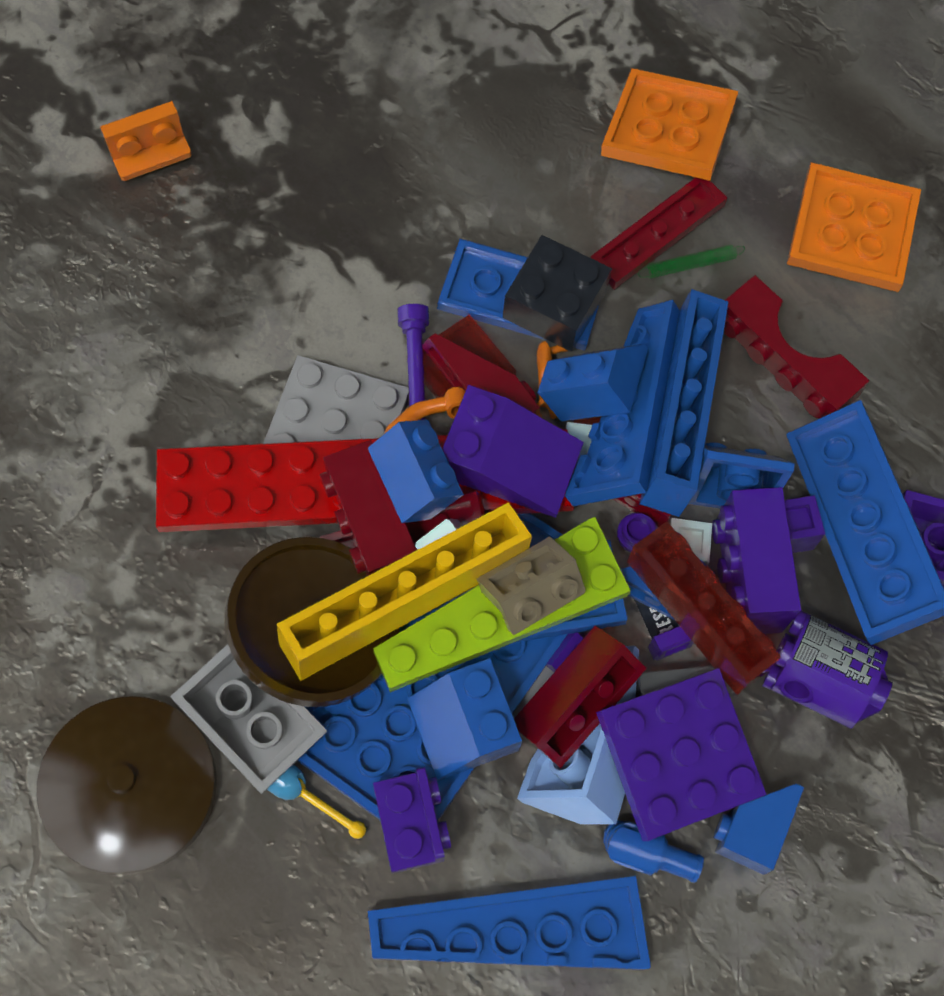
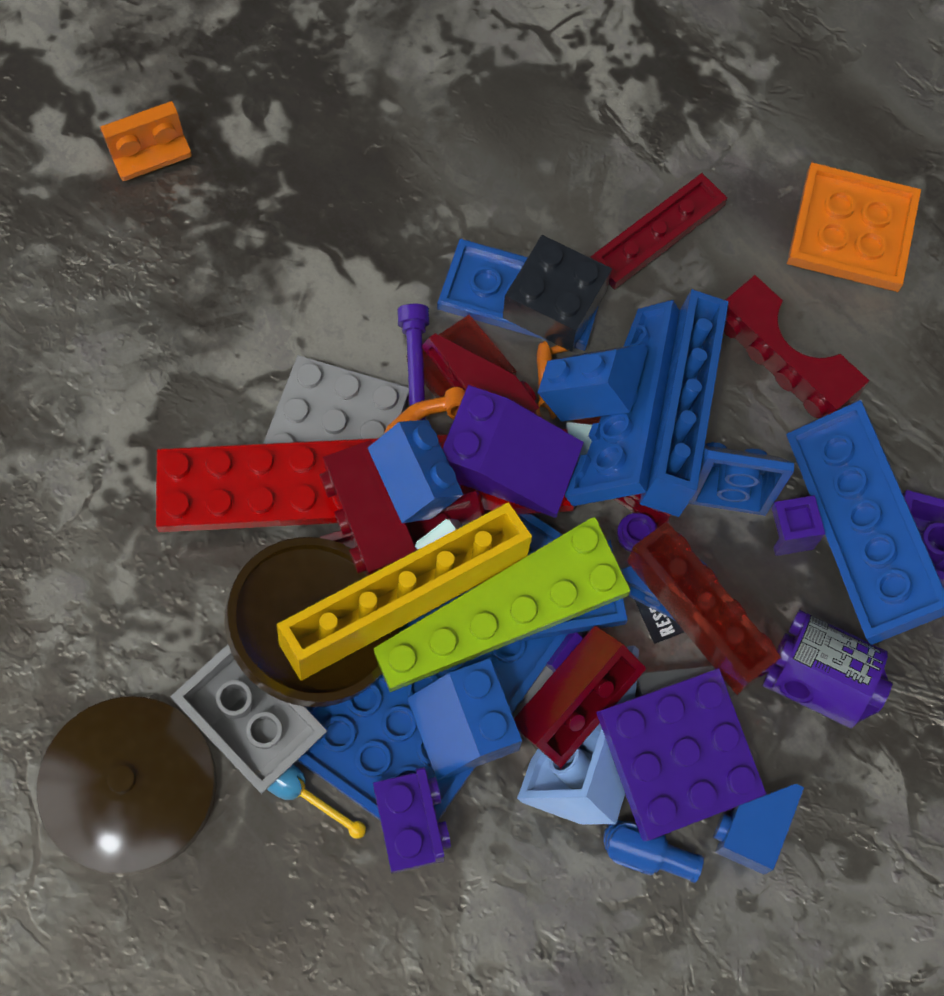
(533, 584): dark tan bracket -> none
(550, 926): blue wing -> none
(669, 643): dark purple tile -> none
(670, 124): orange plate -> none
(691, 263): green piece -> none
(697, 535): light aqua tile -> none
(758, 557): dark purple brick -> none

